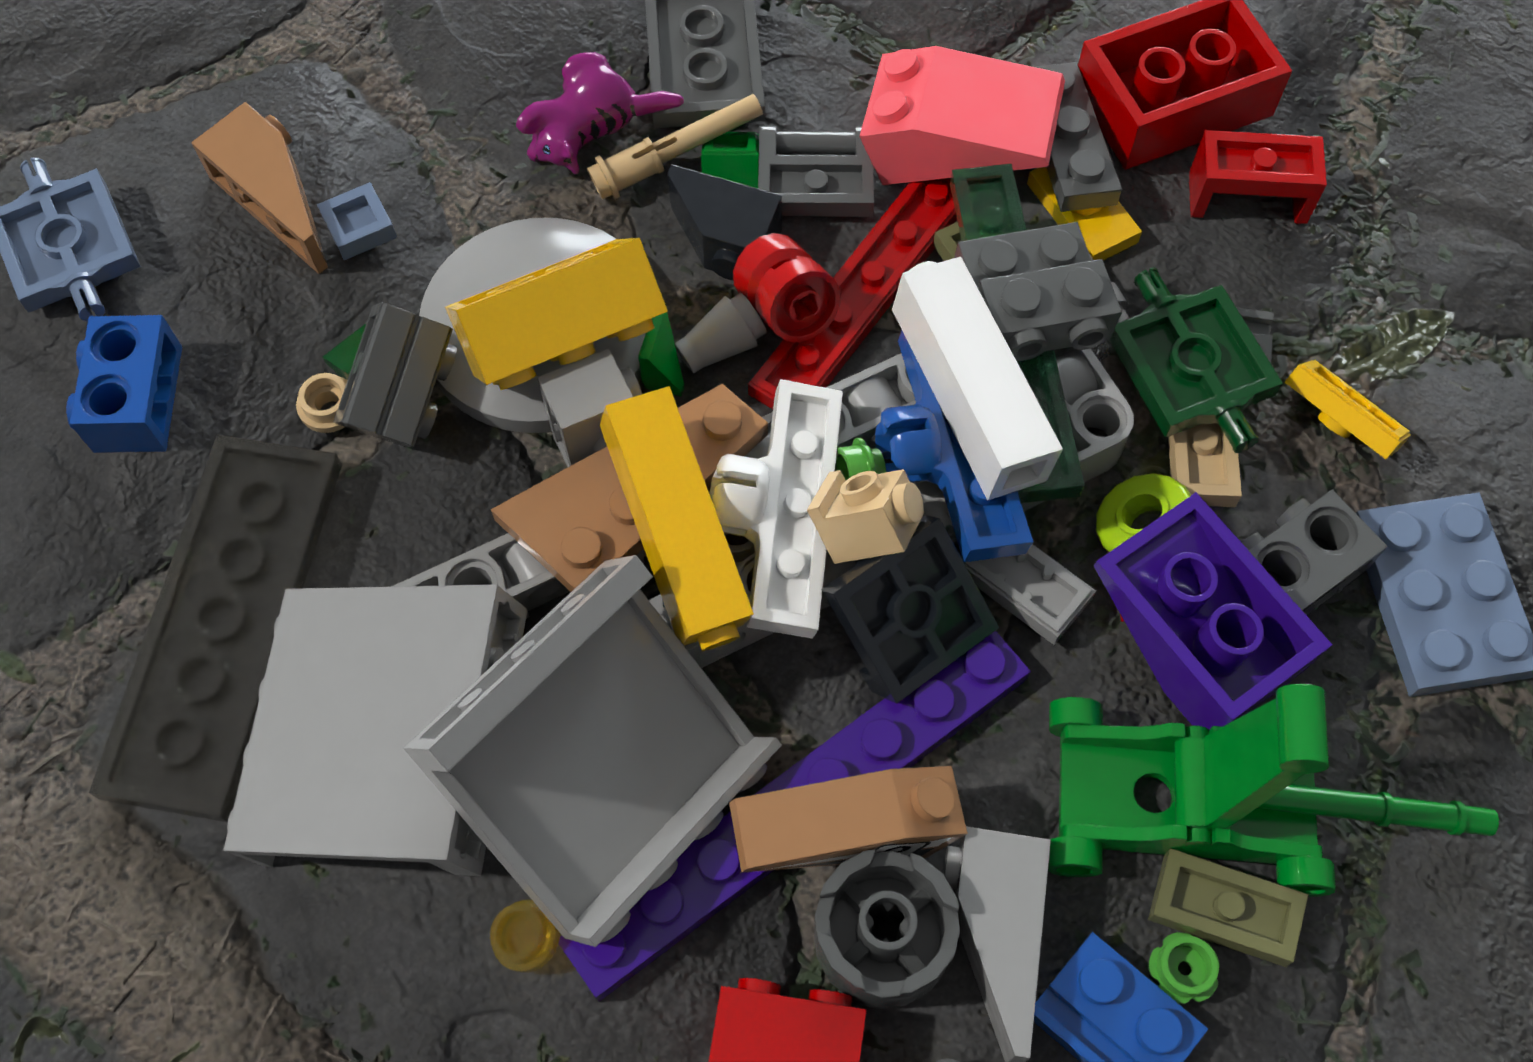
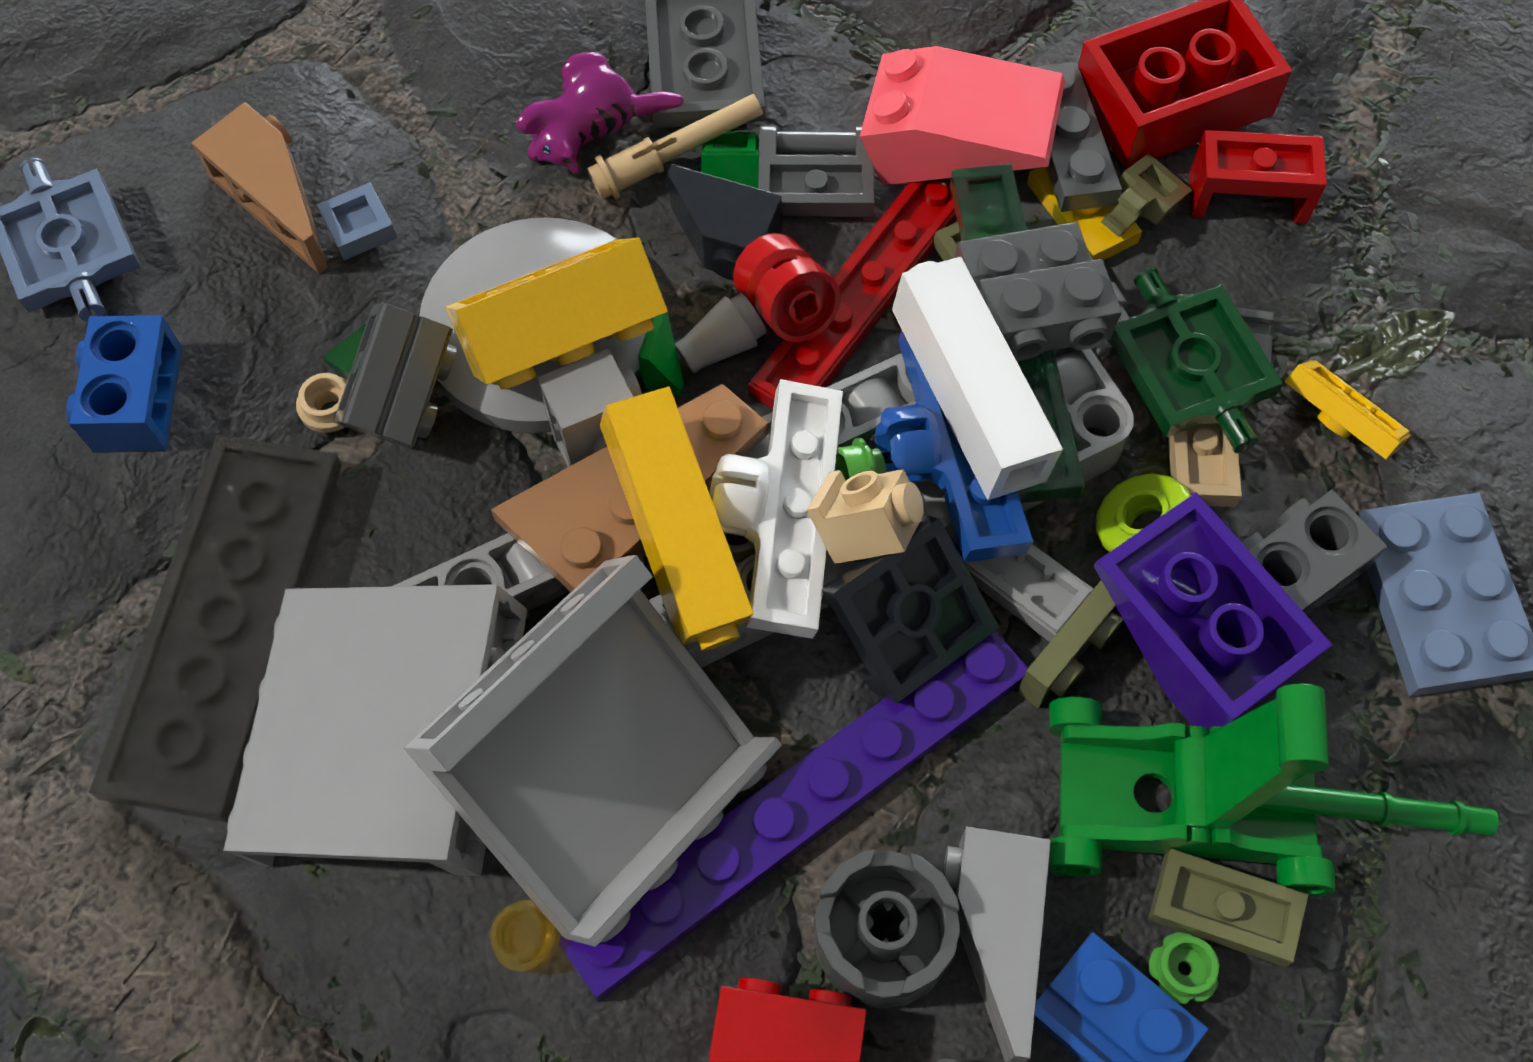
(842, 817): medium nougat slope -> none
(1058, 663): none -> olive plate
(1146, 192): none -> olive plate

